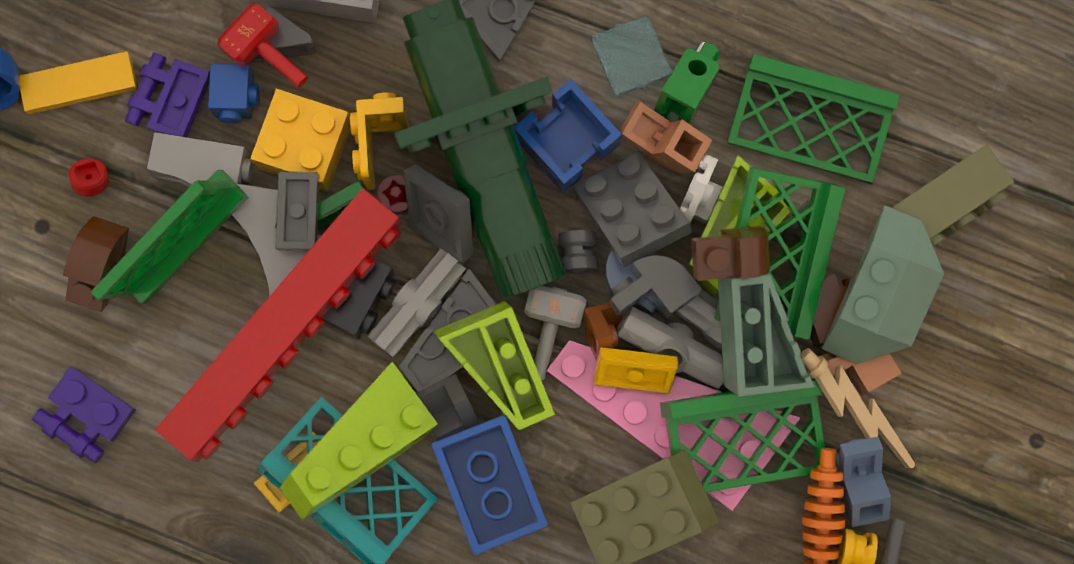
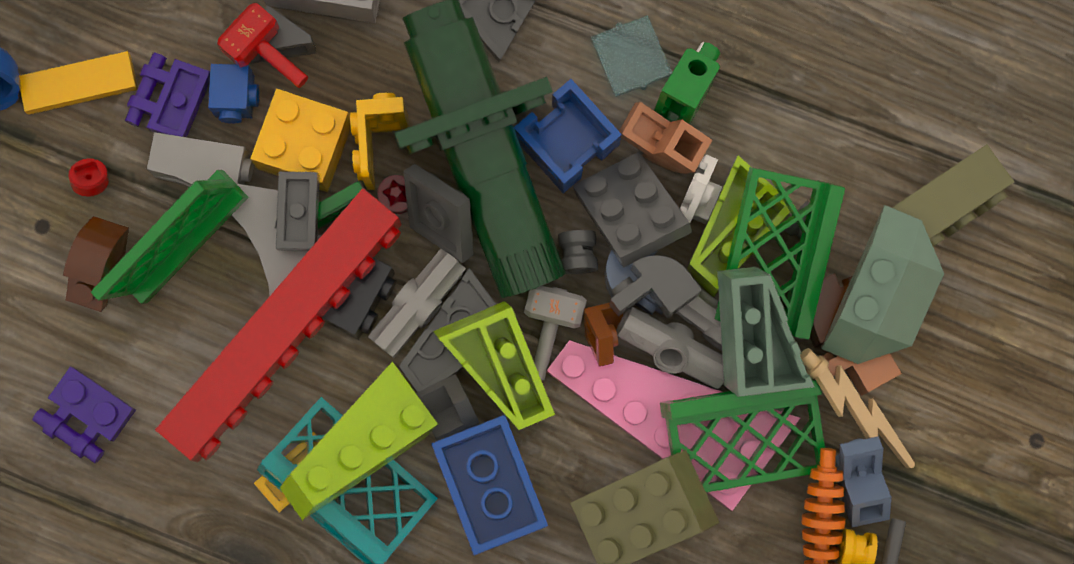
(635, 370): yellow plate -> none
(733, 254): reddish brown brick -> none
(822, 87): green fence -> none

